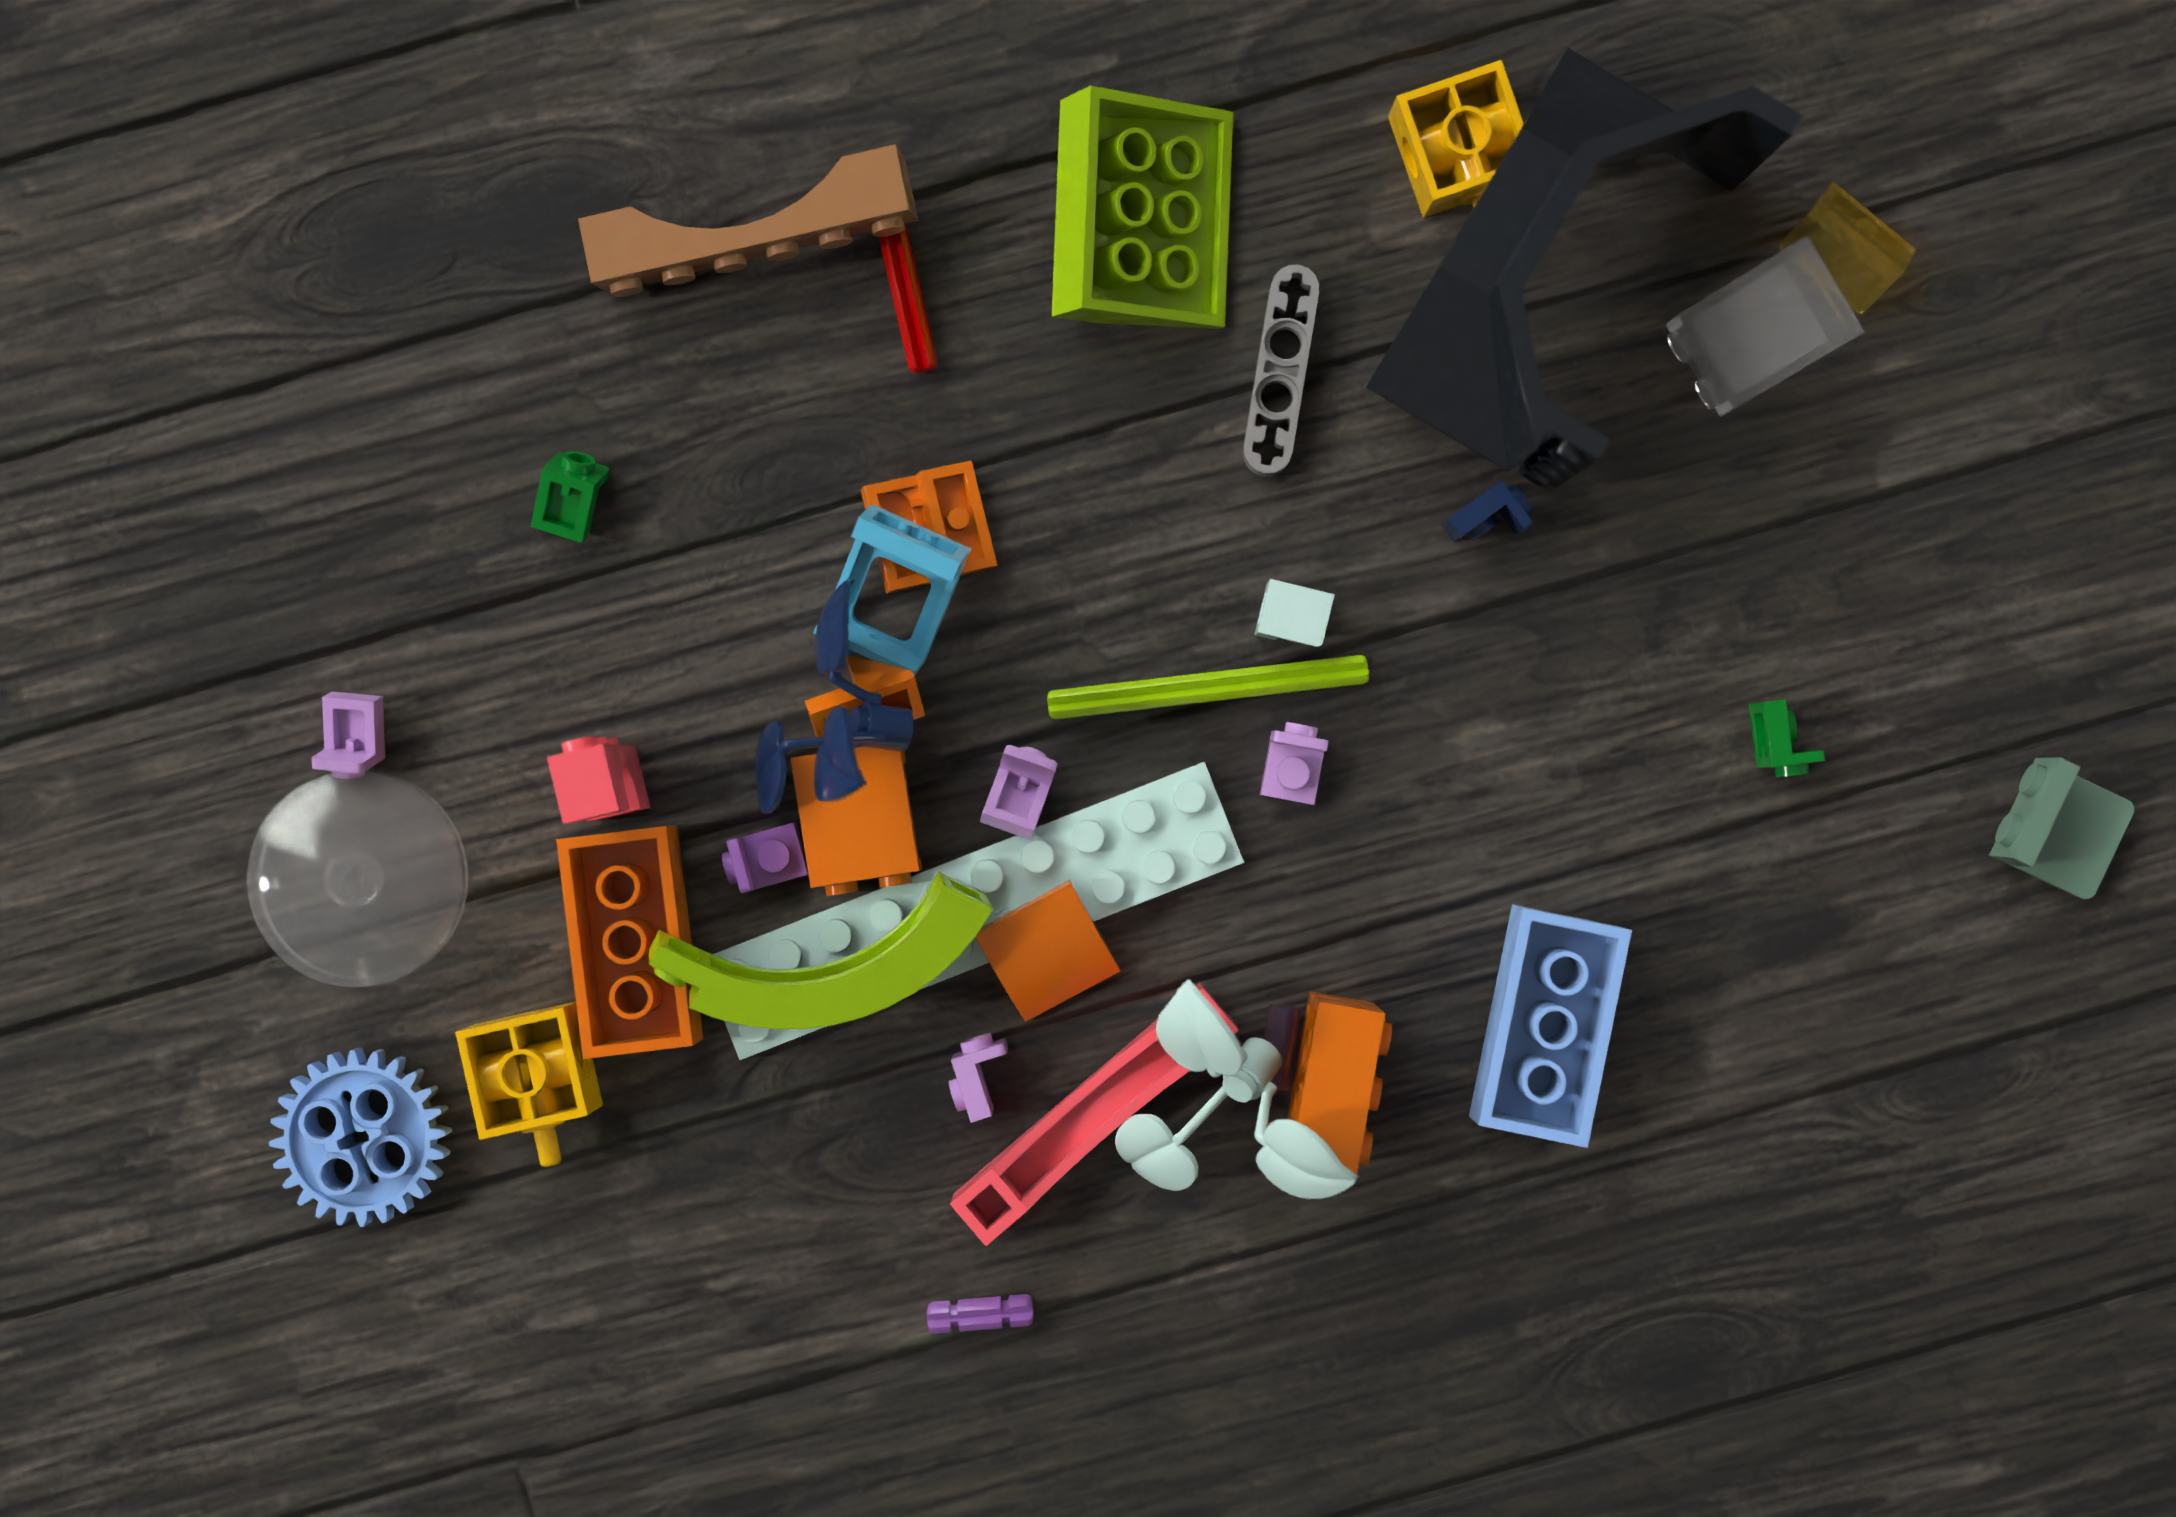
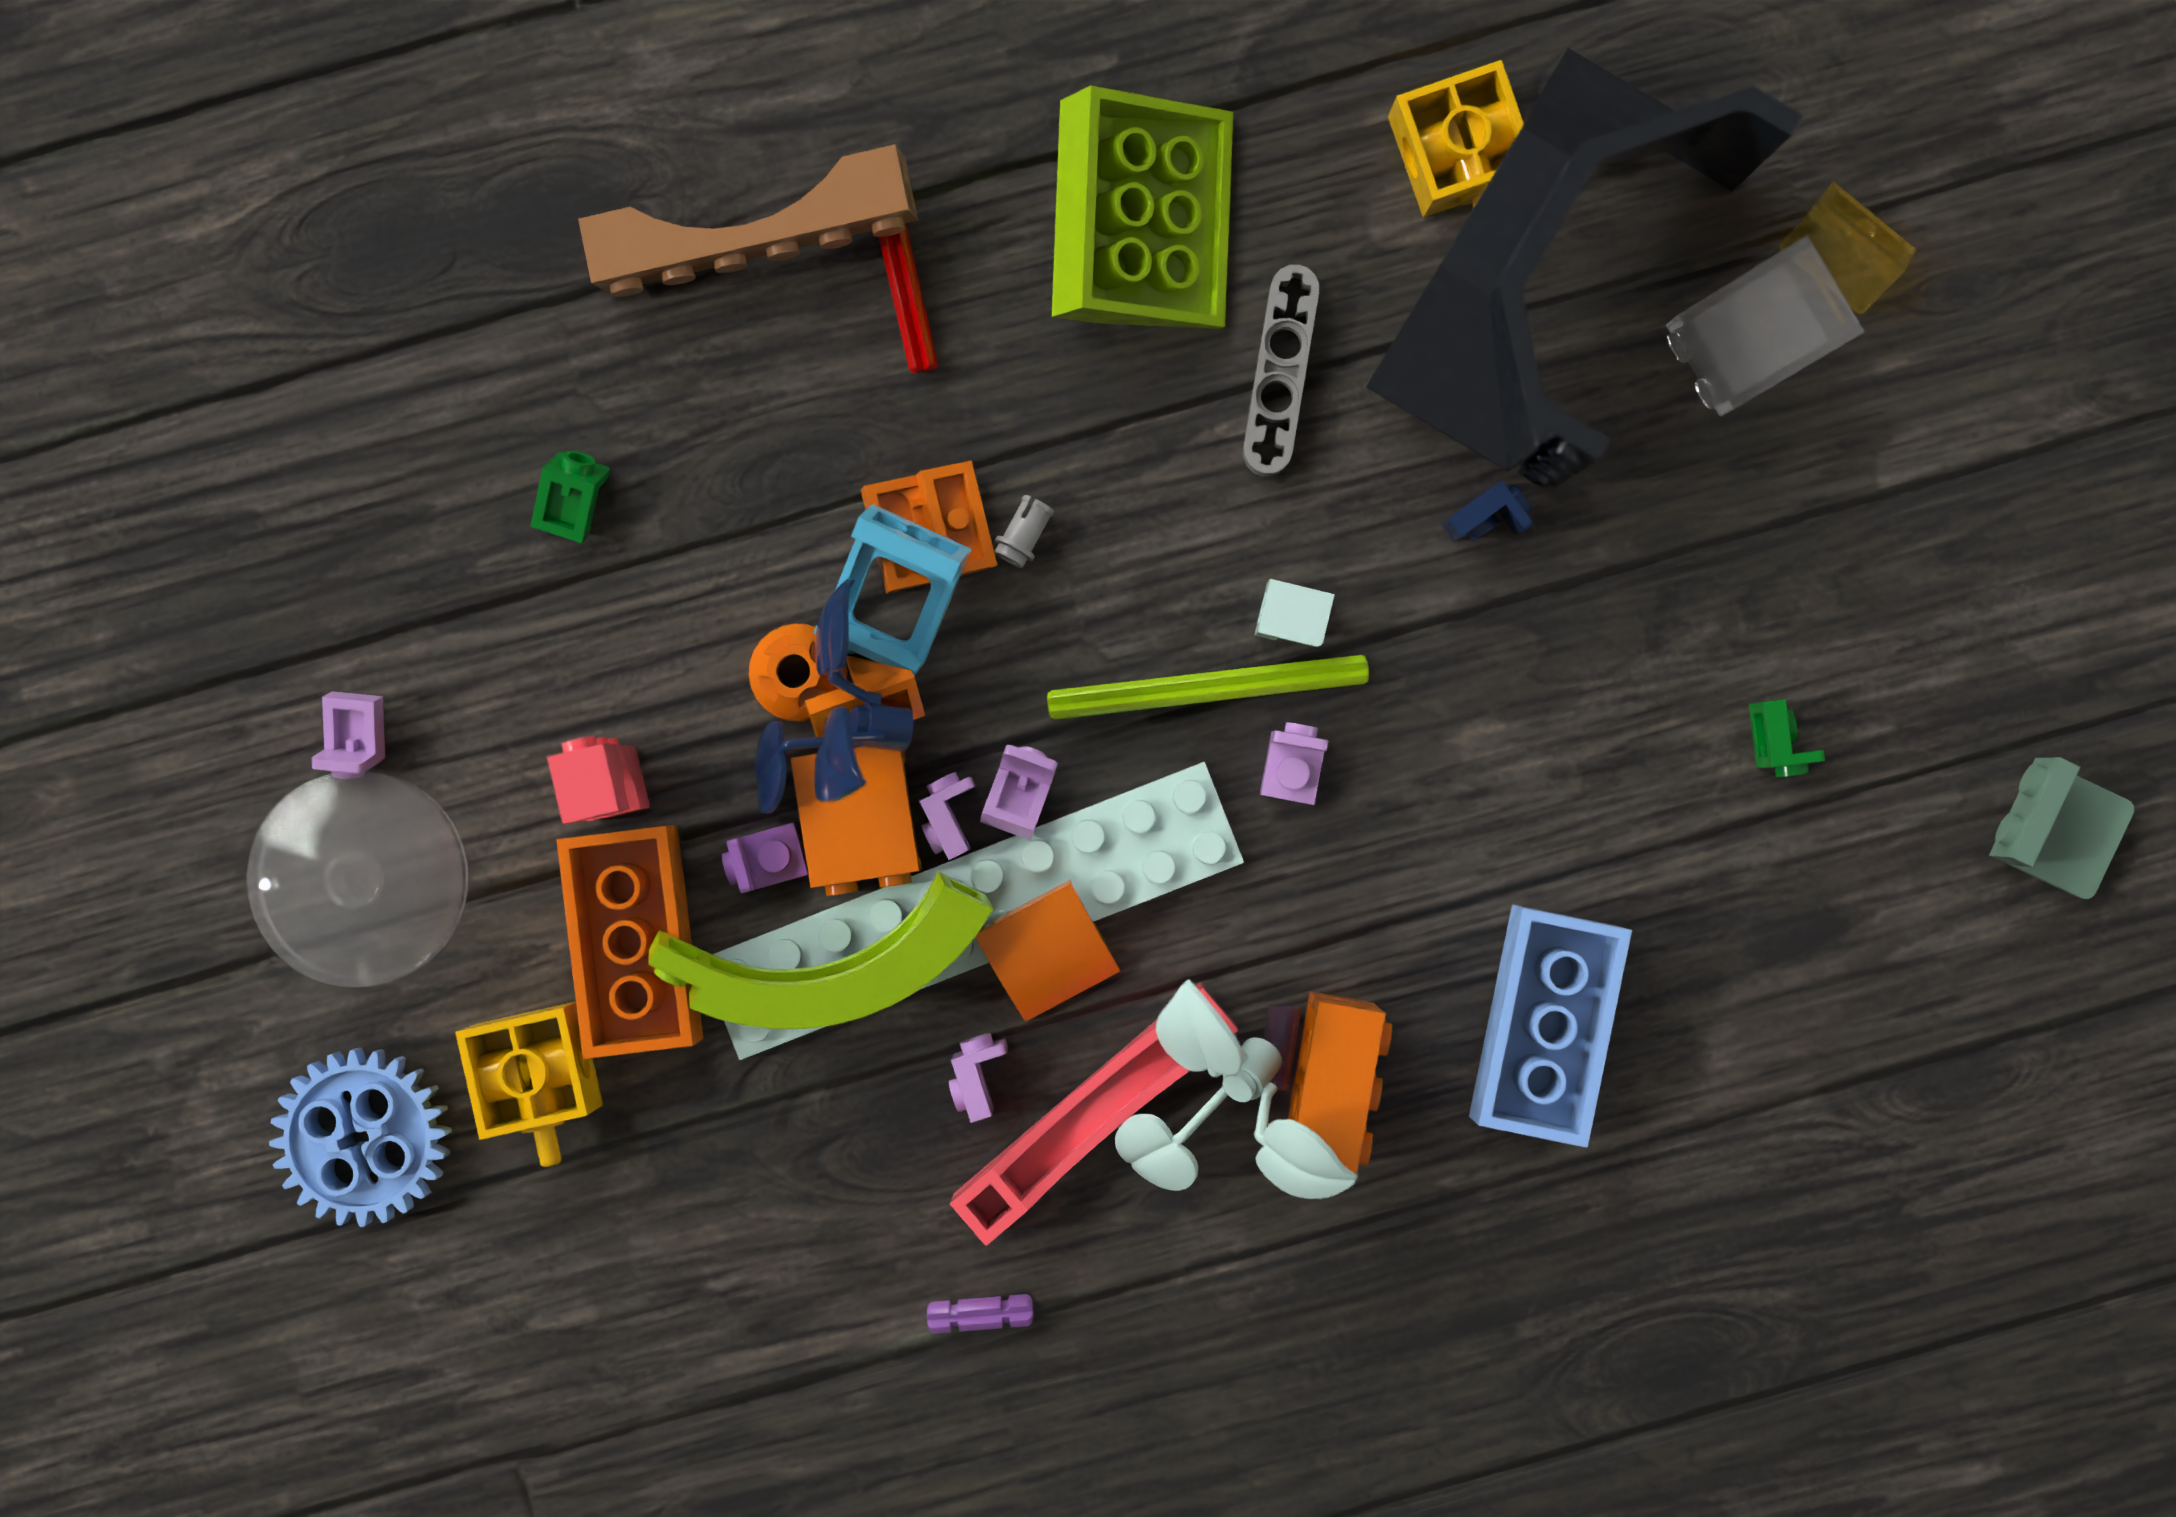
(764, 677): none -> orange piece
(943, 828): none -> lavender bracket
(1023, 532): none -> light grey pin

